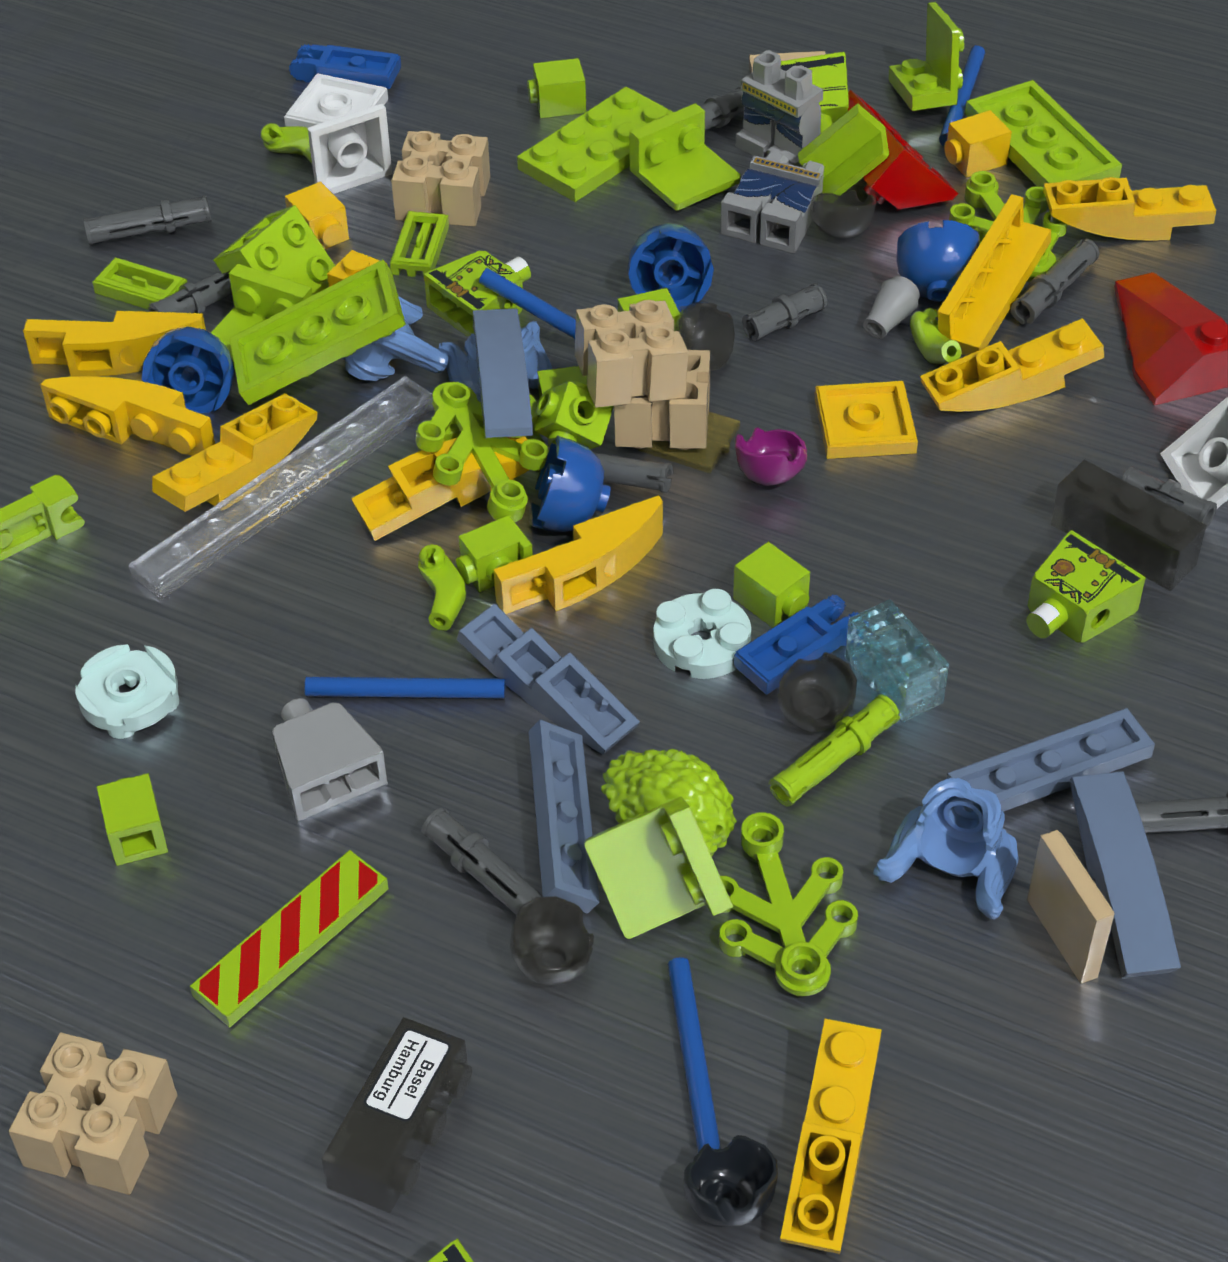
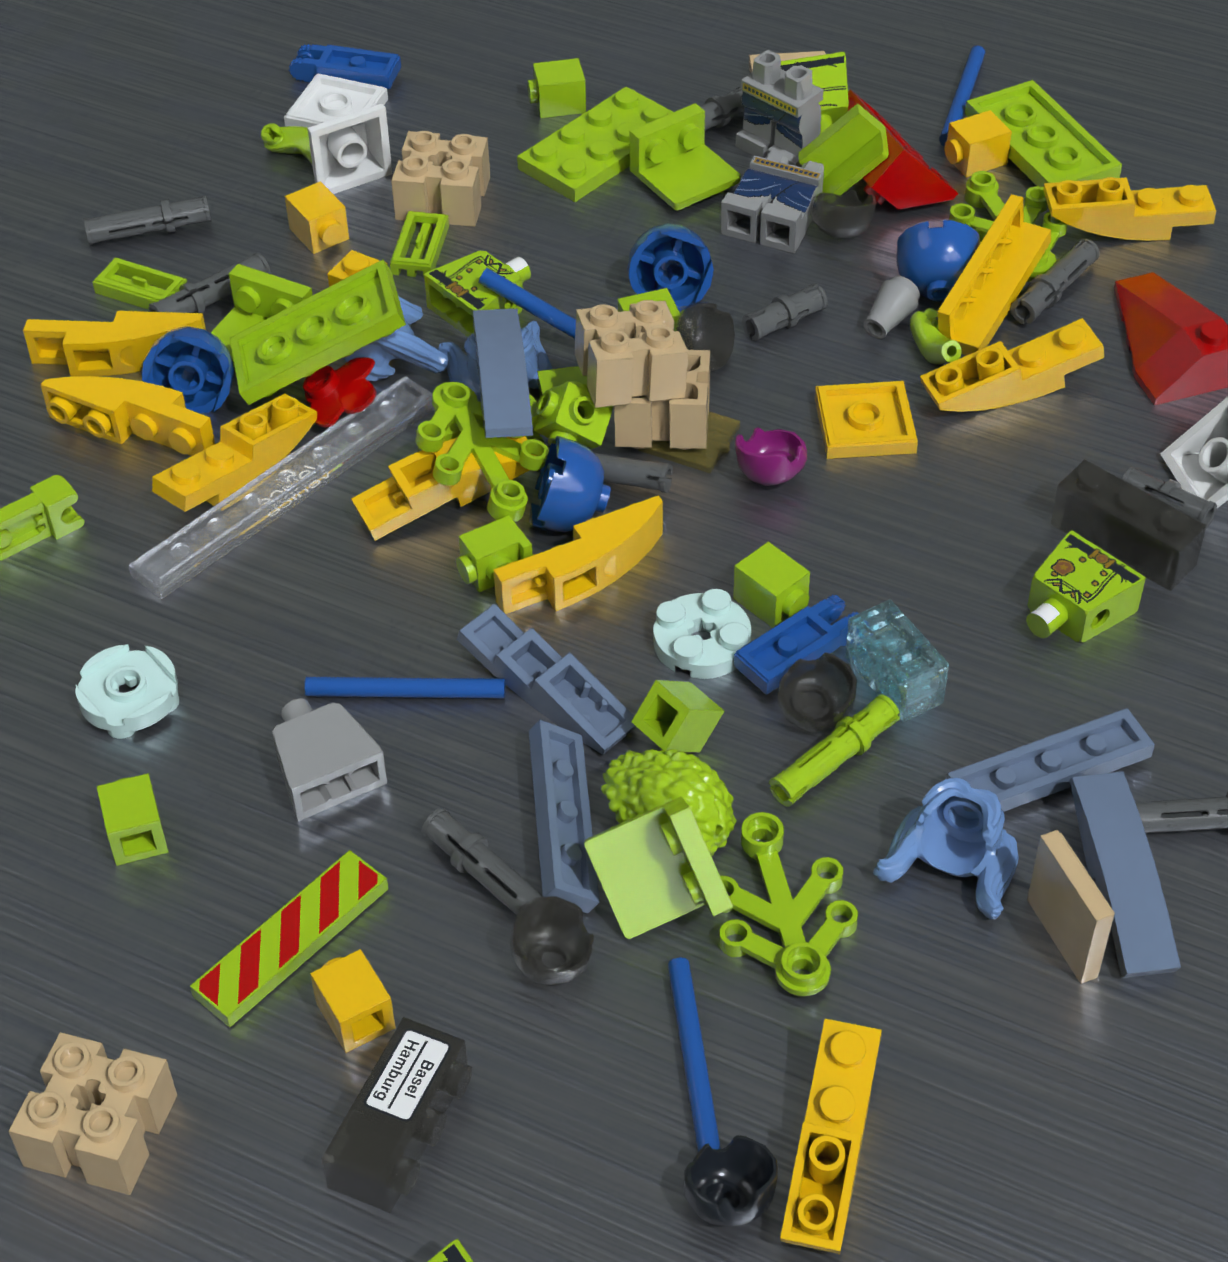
(282, 247): lime bracket -> none
(340, 390): none -> red plate
(353, 1000): none -> yellow brick
(446, 584): lime arm -> none
(677, 716): none -> lime brick
(938, 78): lime bracket -> none

